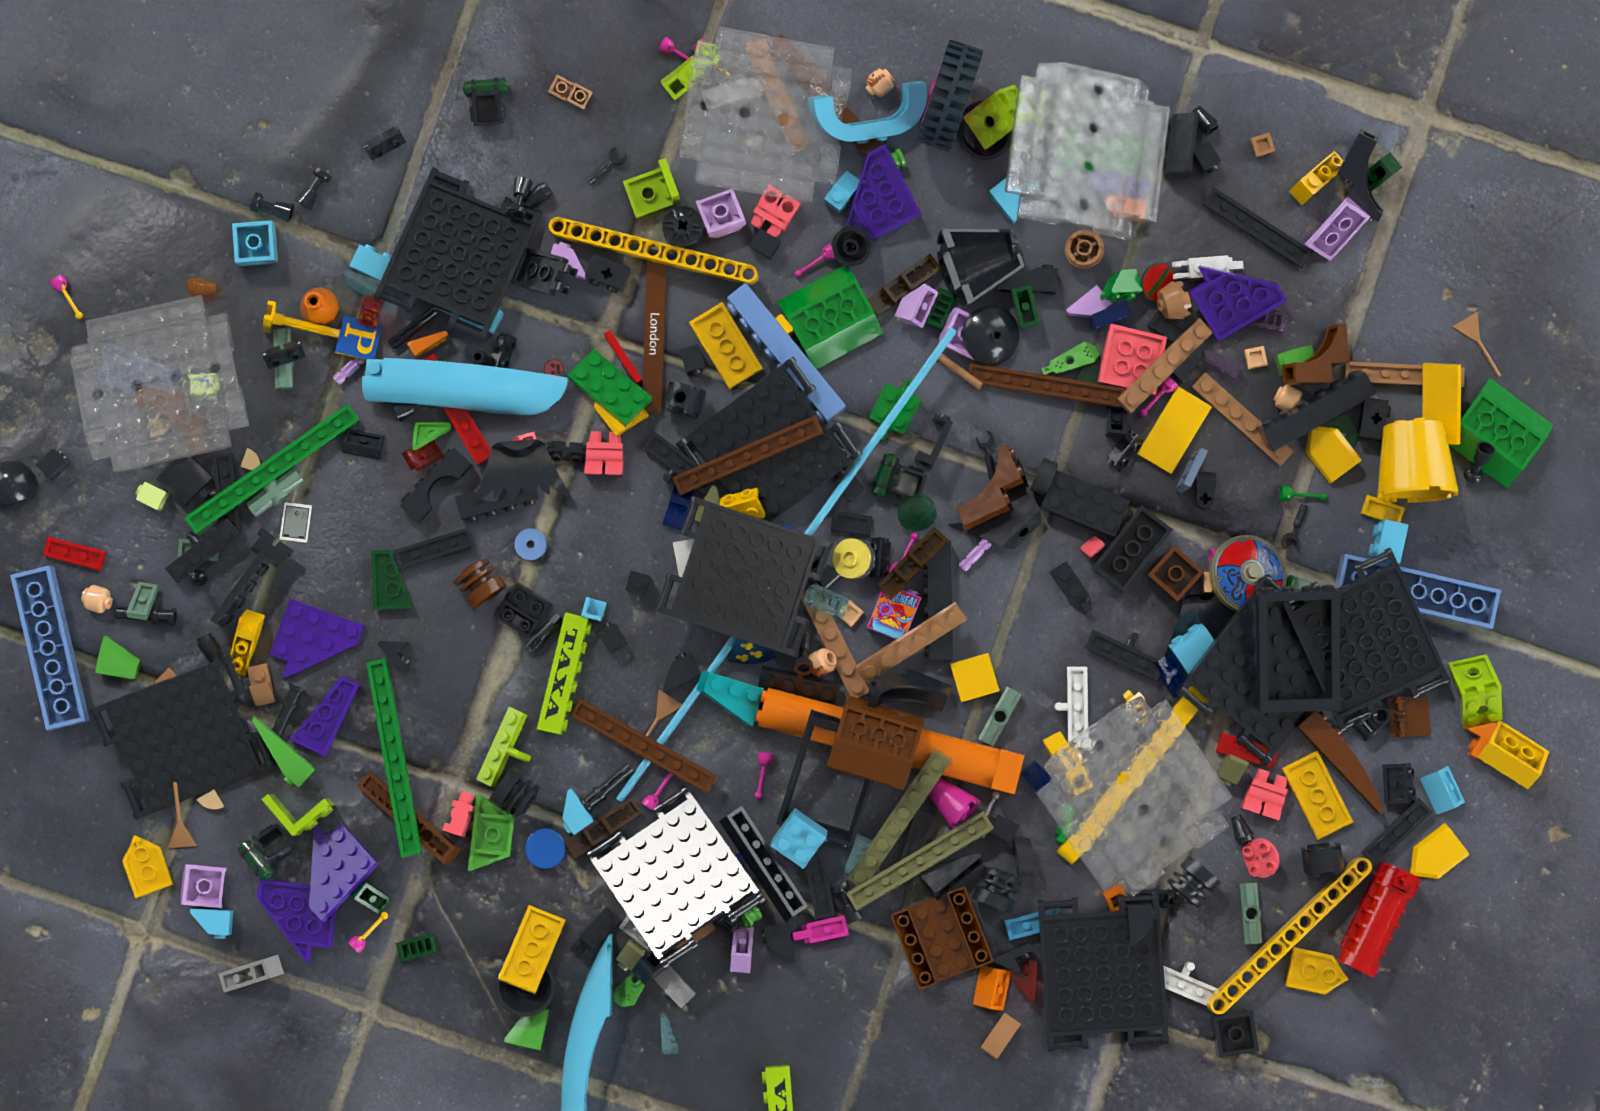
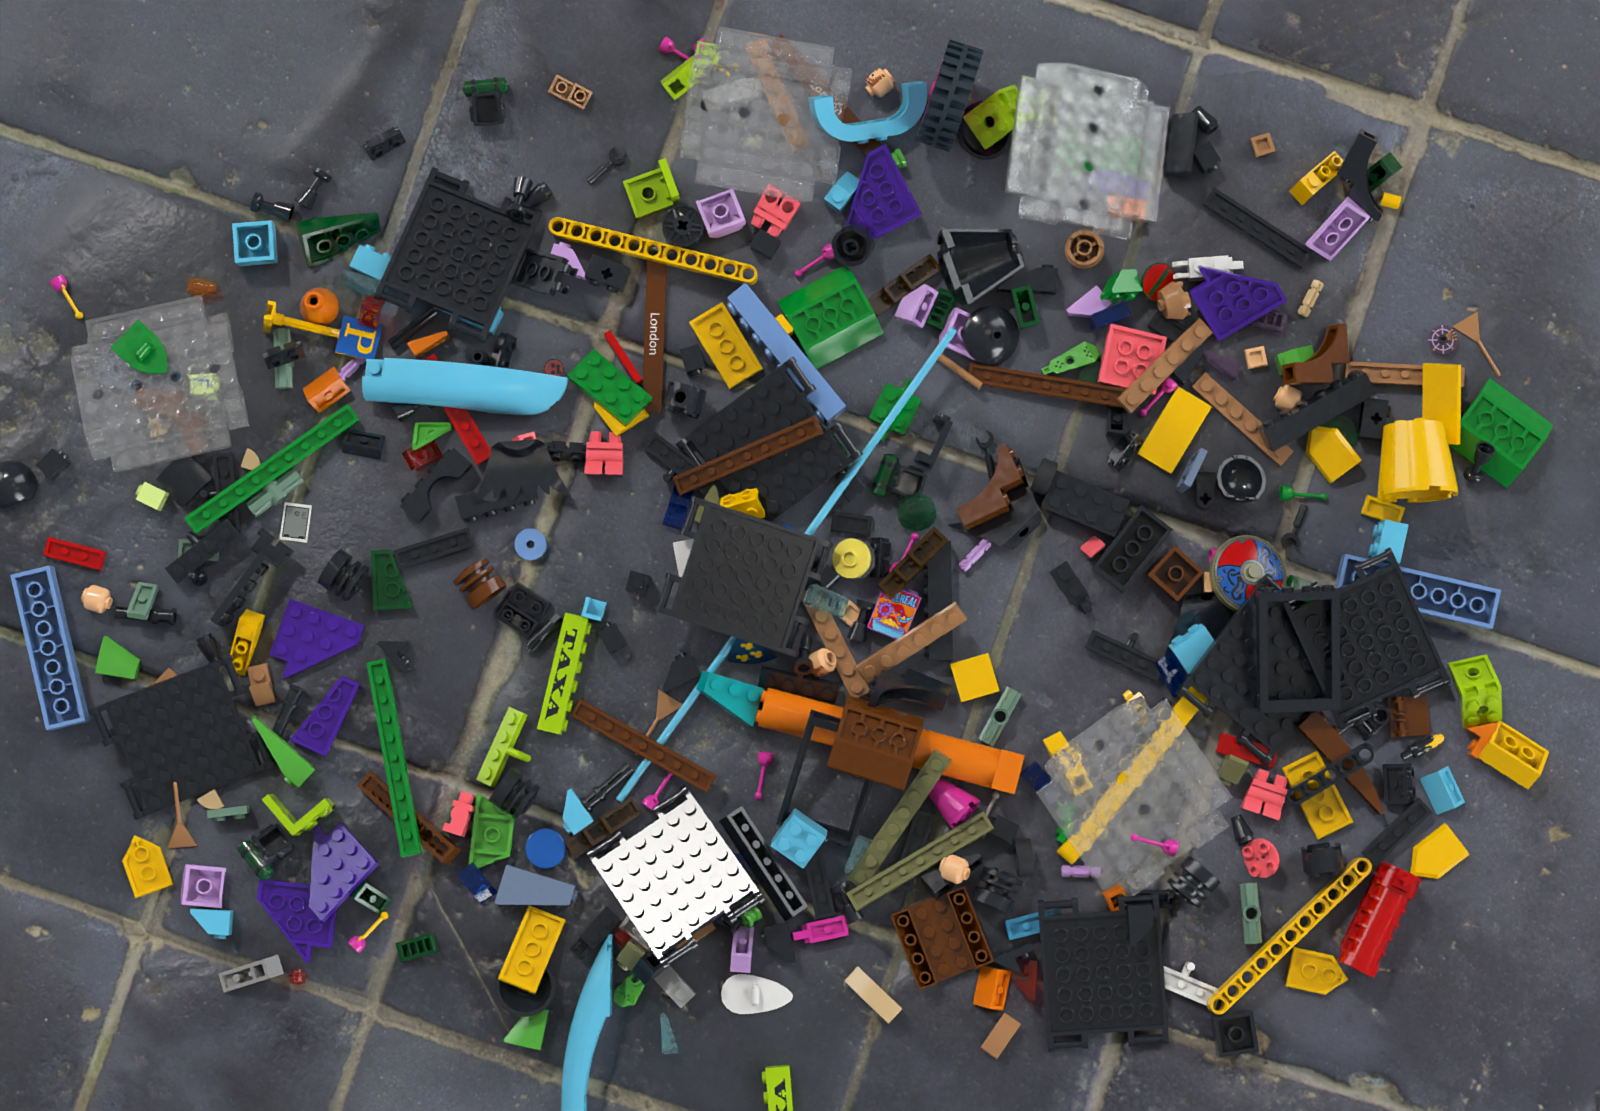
(142, 350): none -> green shield
(237, 813): none -> sand green plate
(297, 977): none -> clear red plate
(326, 390): none -> orange panel
(328, 236): none -> dark green wedge
(346, 577): none -> black wheel
(477, 882): none -> clear blue slope
(530, 888): none -> sand blue slope
(622, 937): none -> clear red plate
(753, 994): none -> white shield
(859, 628): none -> black piece
(873, 994): none -> tan slope
(954, 869): none -> light nougat head
(1006, 202): medium azure slope -> none
(1076, 701): white plate -> none
(1076, 871): none -> lavender axle
(1169, 846): none -> dark pink hinge
(1240, 479): none -> black cylinder
(1310, 298): none -> tan axle
(1324, 782): none -> black beam
(1390, 200): none -> yellow hinge
(1422, 746): none -> black piece
(1442, 339): none -> piece

